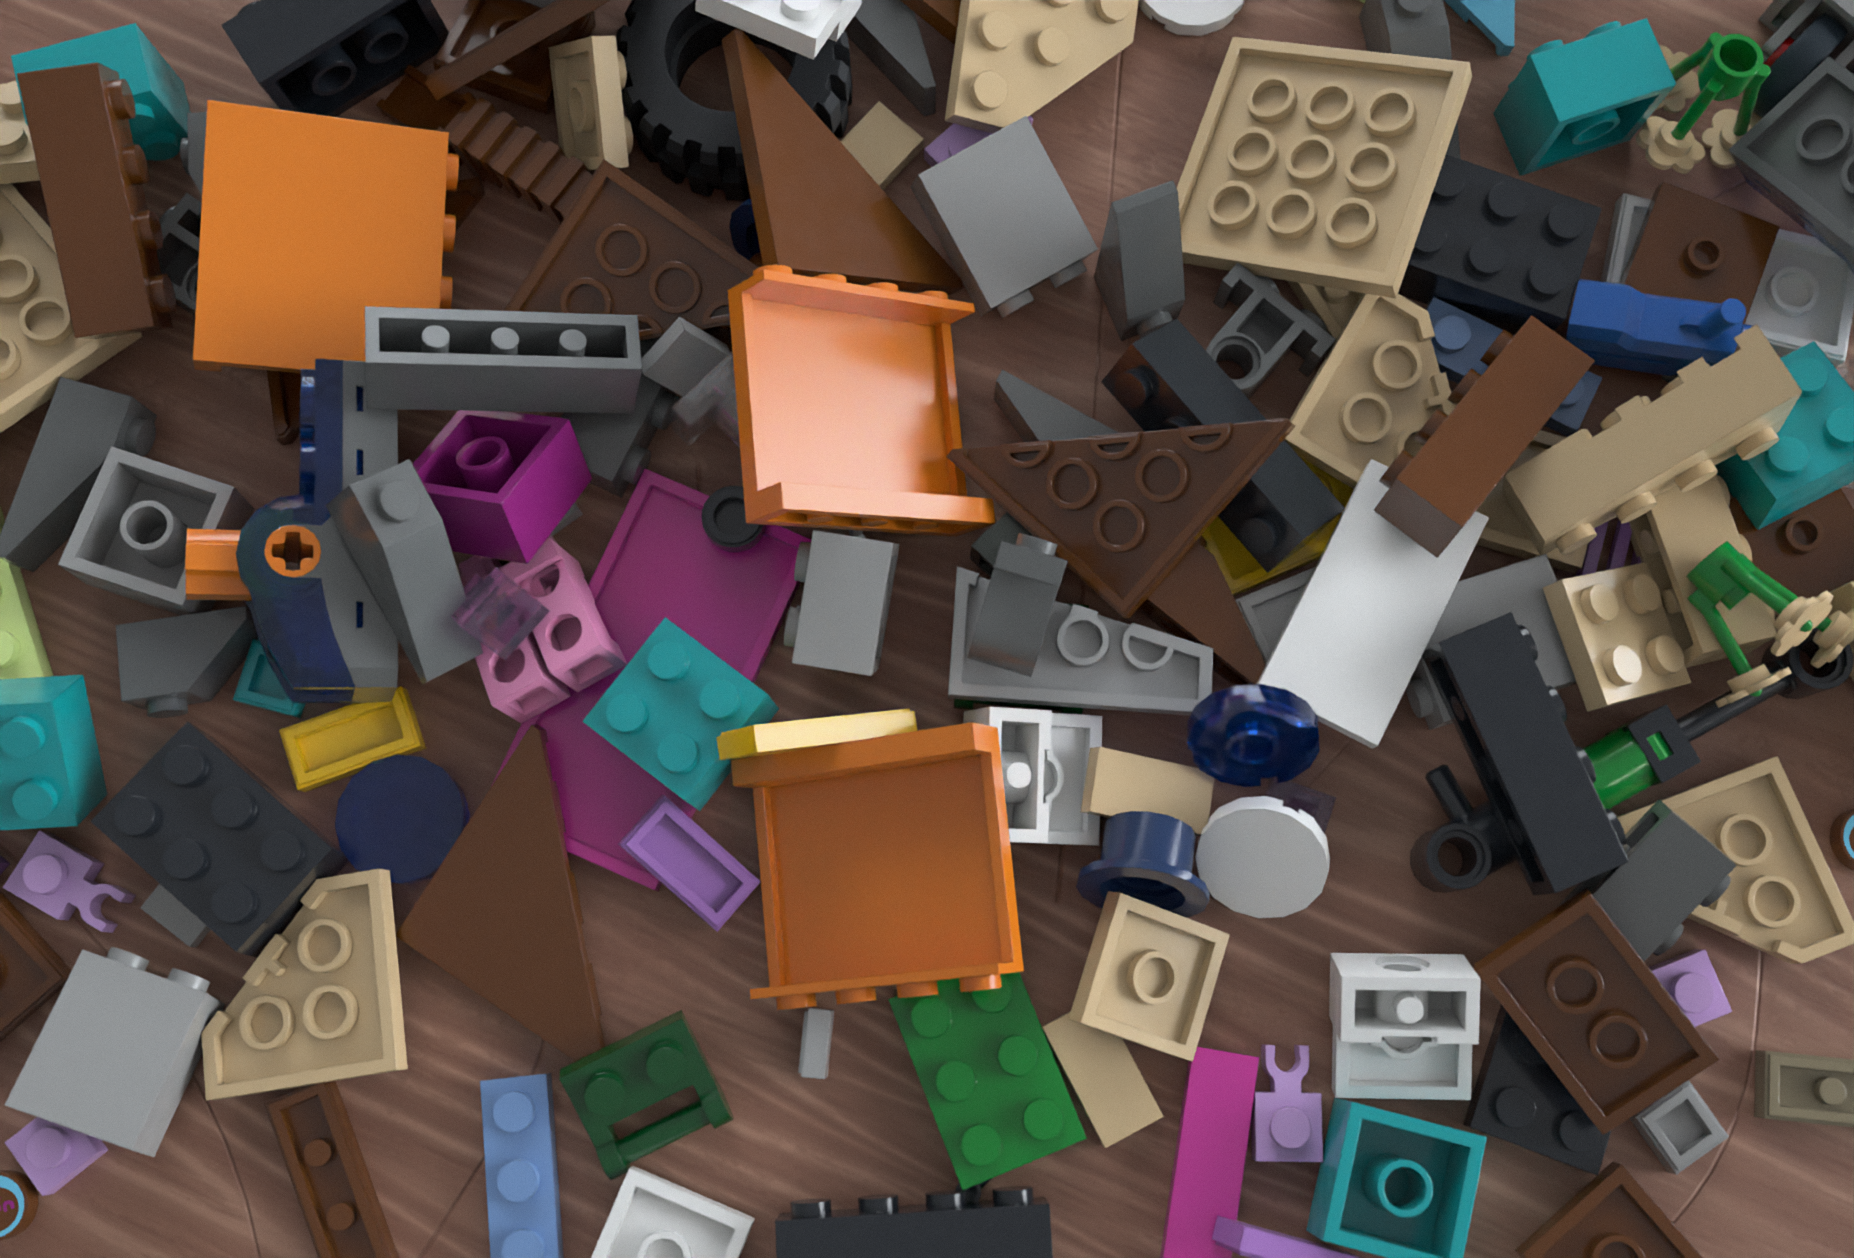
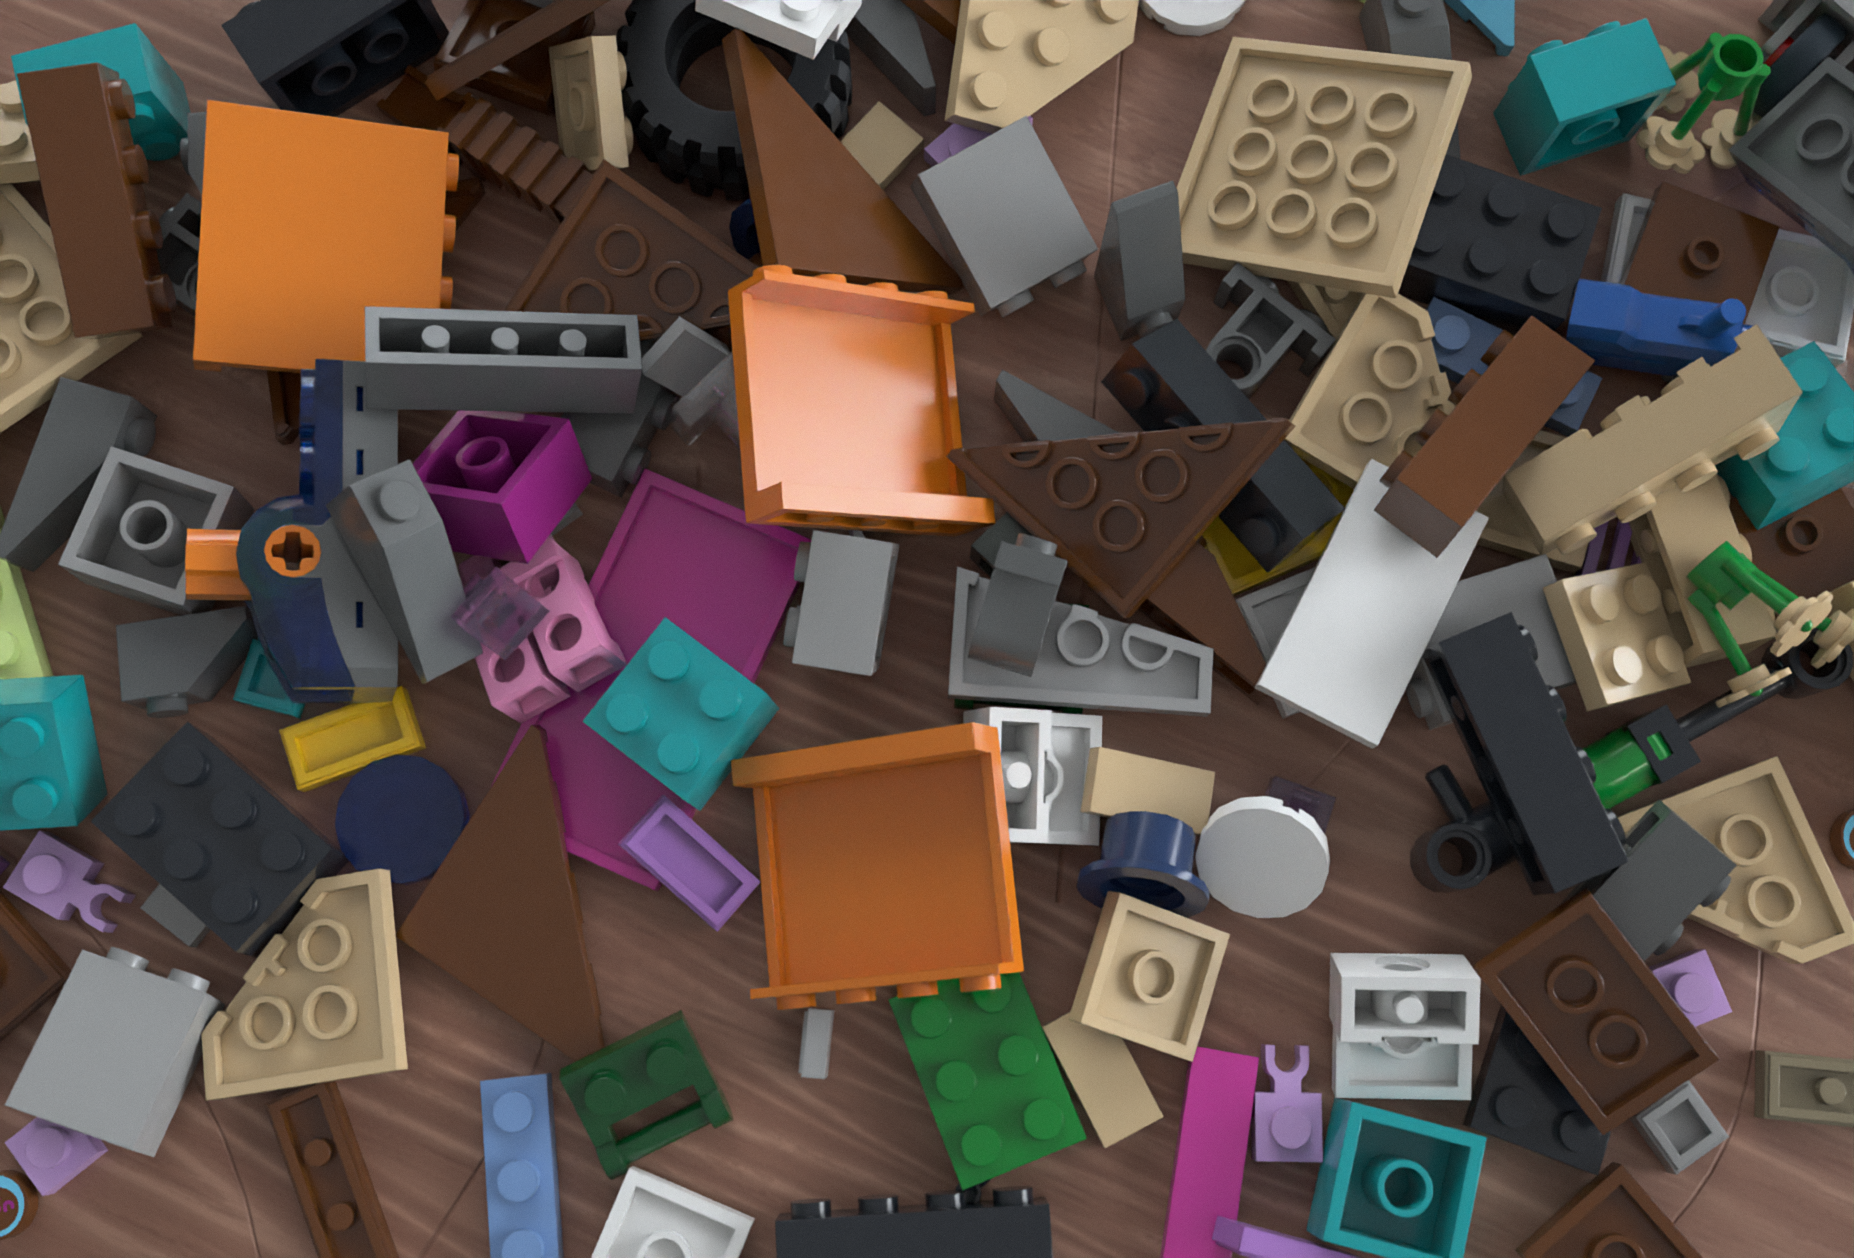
(726, 522): black tile -> none
(815, 732): yellow tile -> none
(1253, 735): clear blue tile -> none

